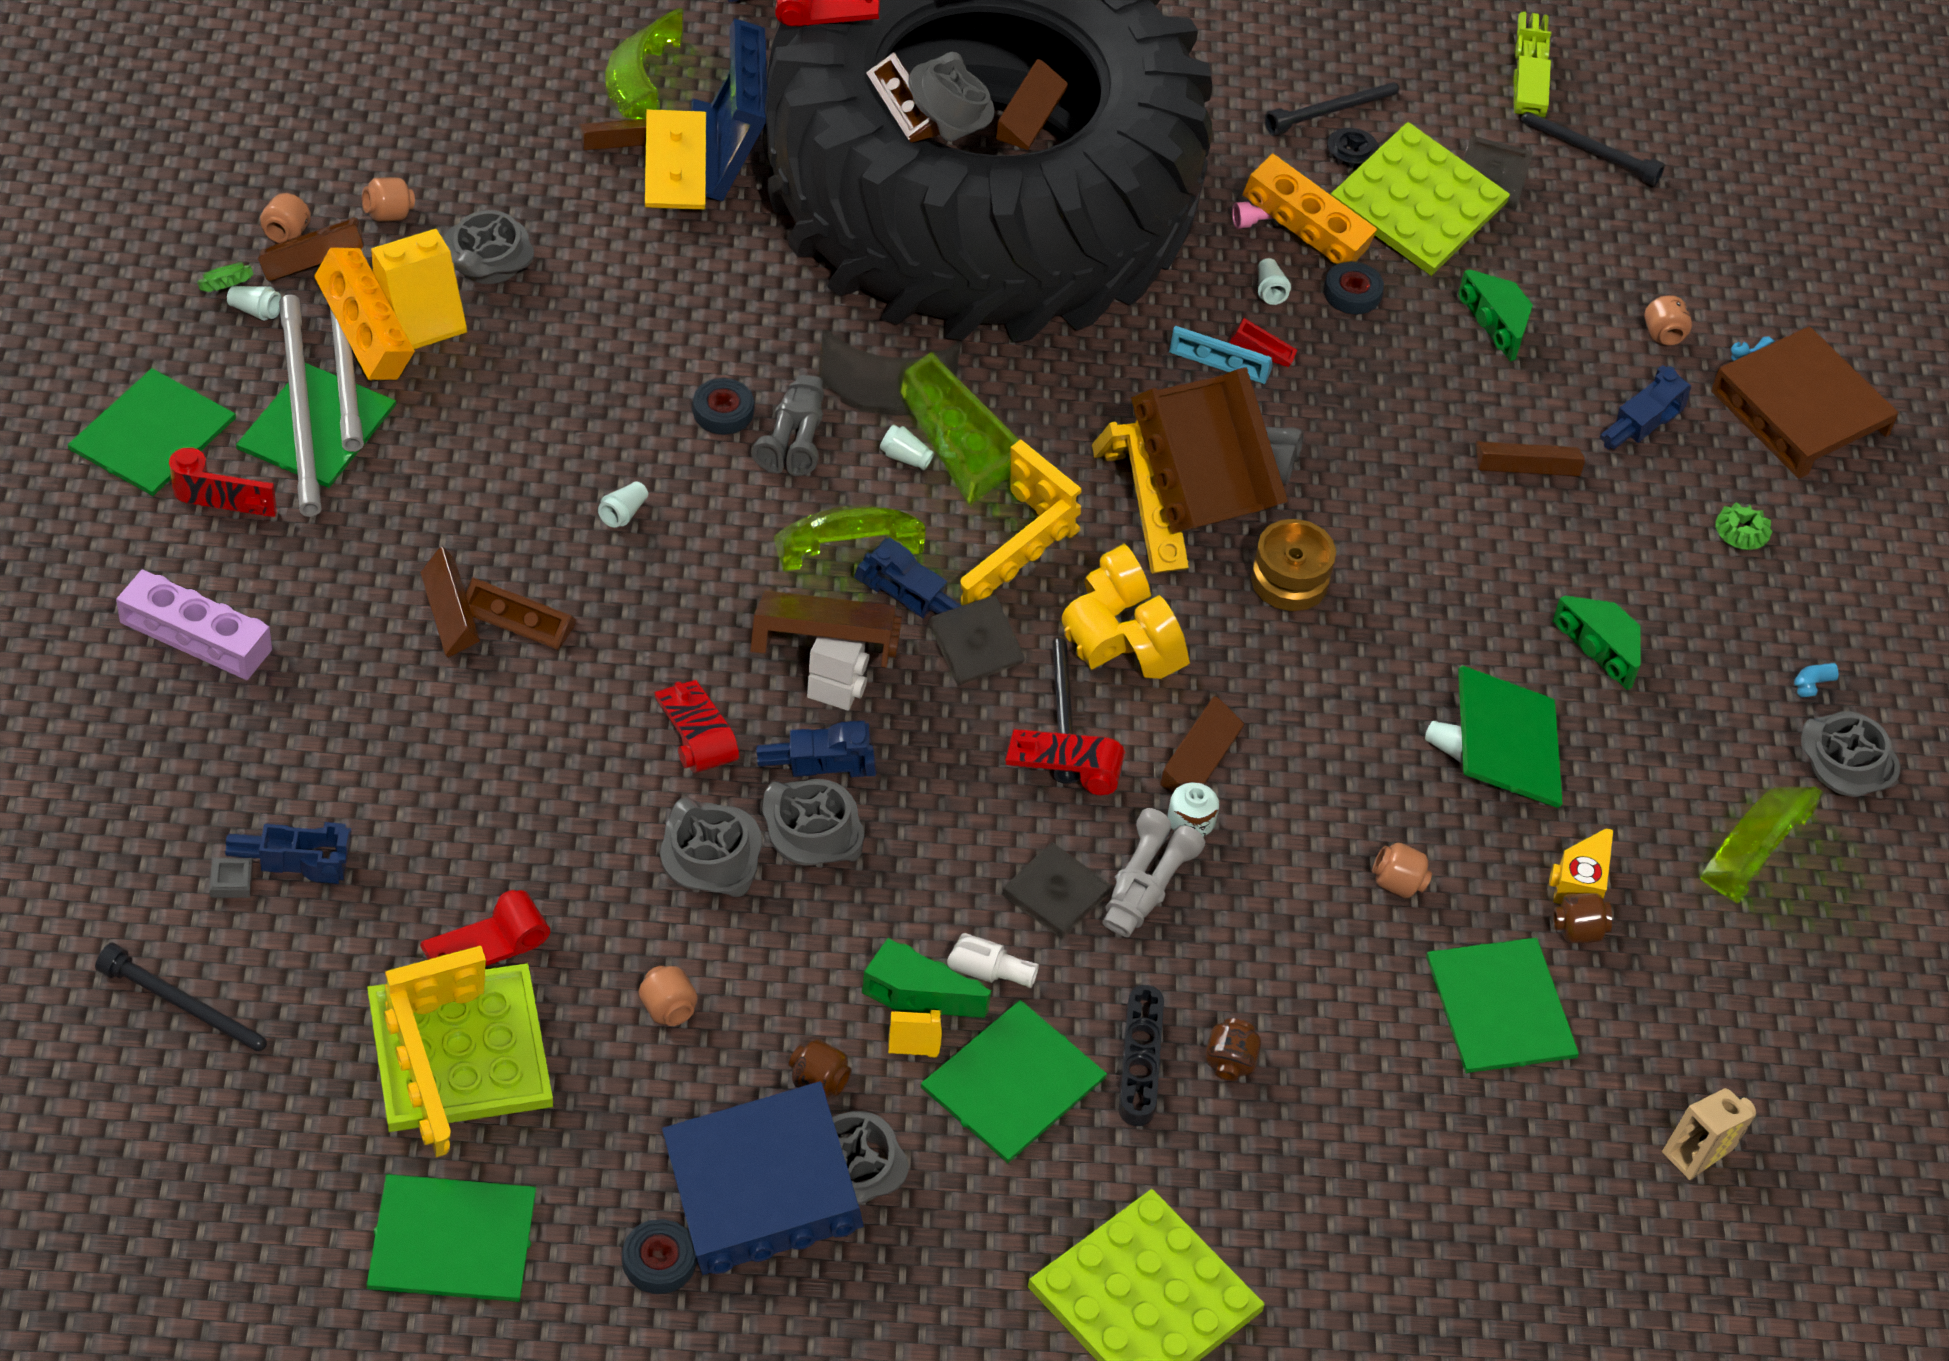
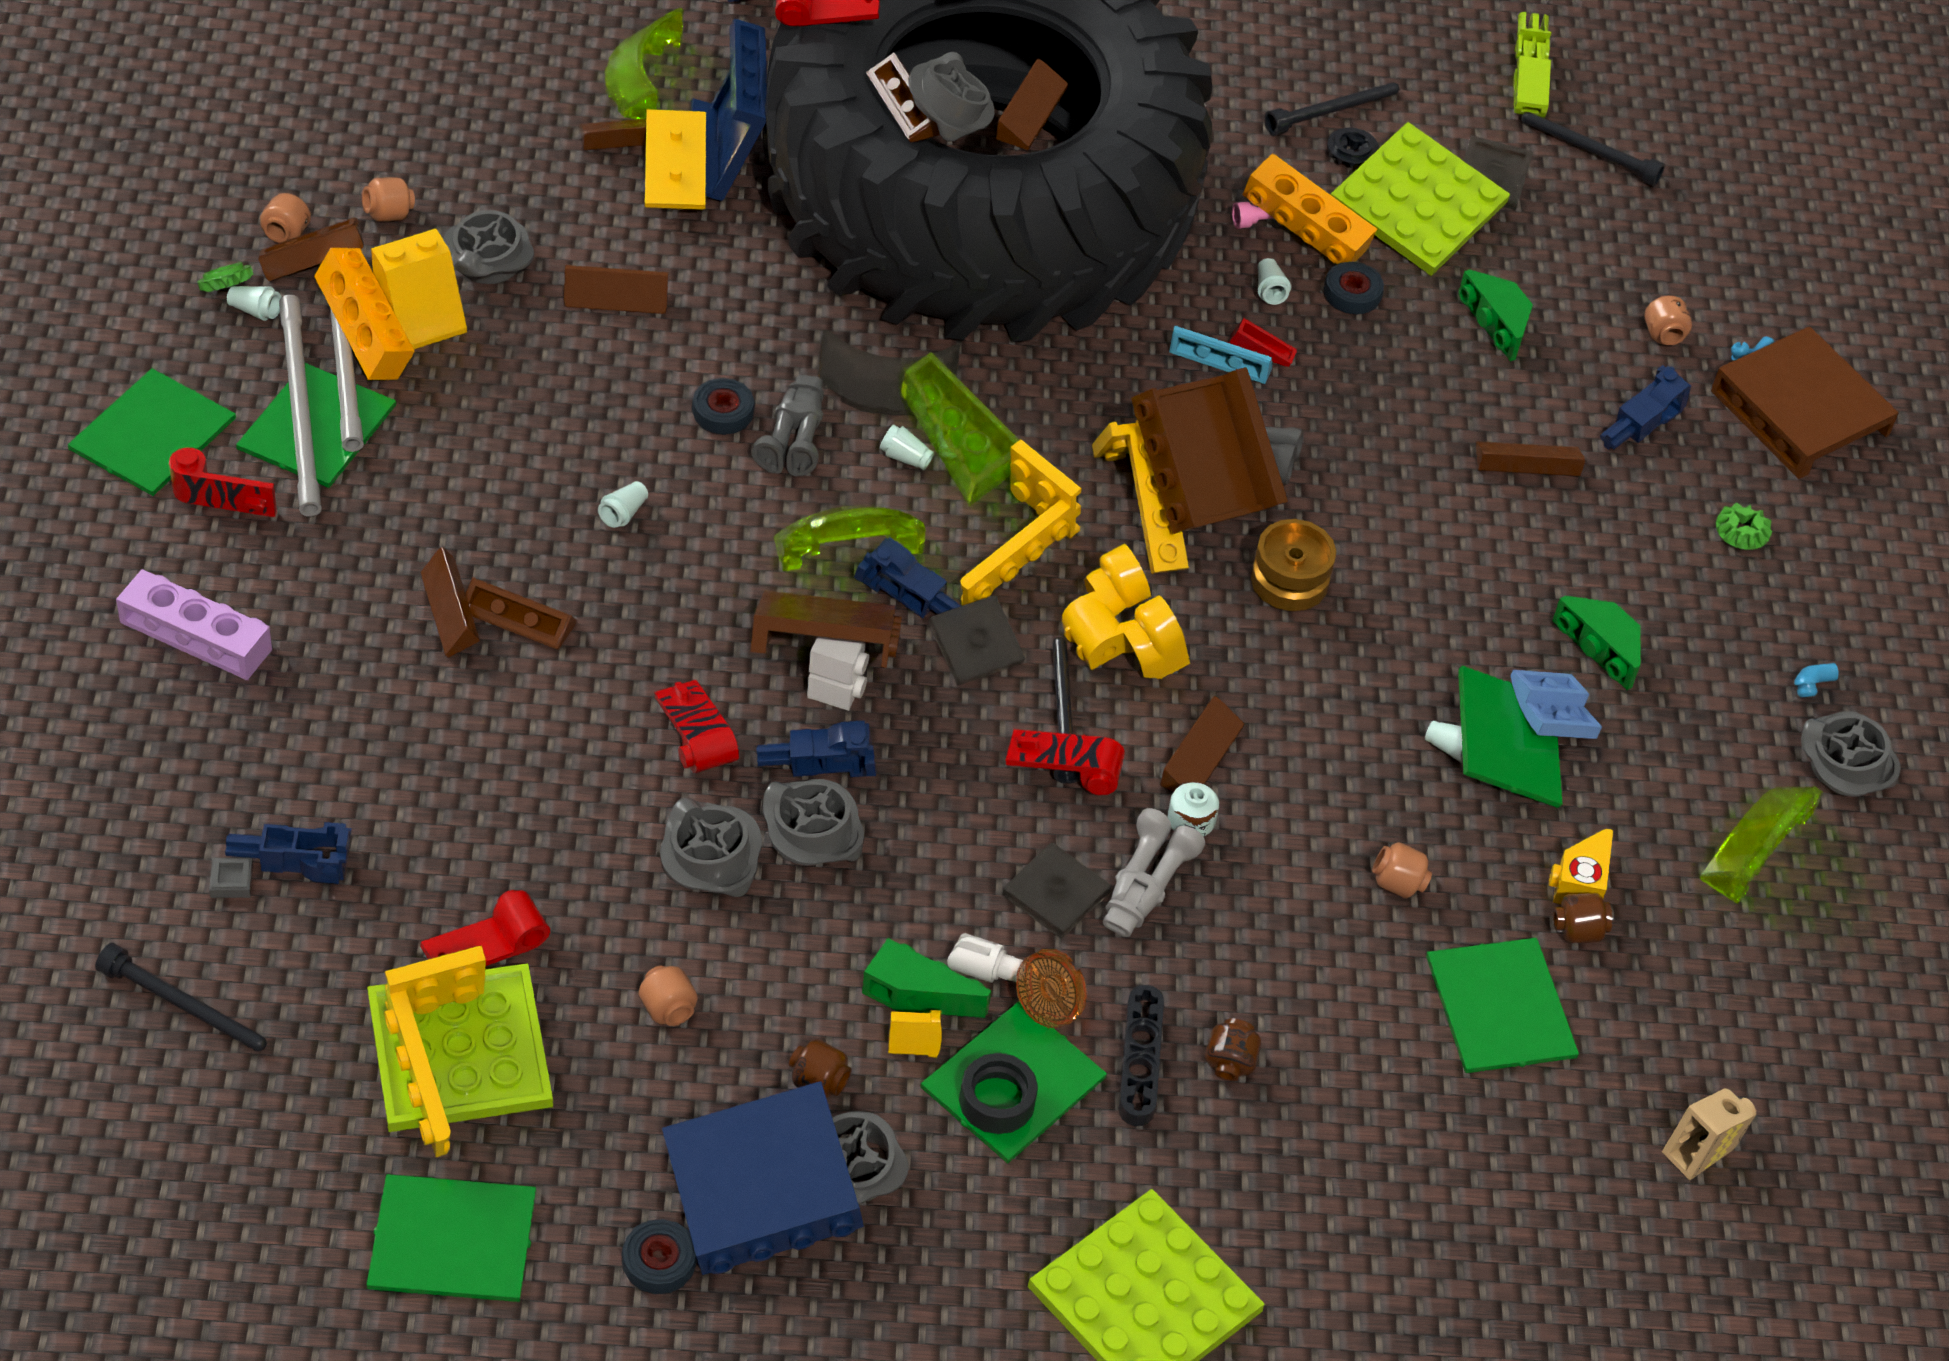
(616, 289): none -> reddish brown slope
(1003, 1067): none -> black tyre
(1051, 988): none -> clear orange tile
(1554, 704): none -> medium blue slope

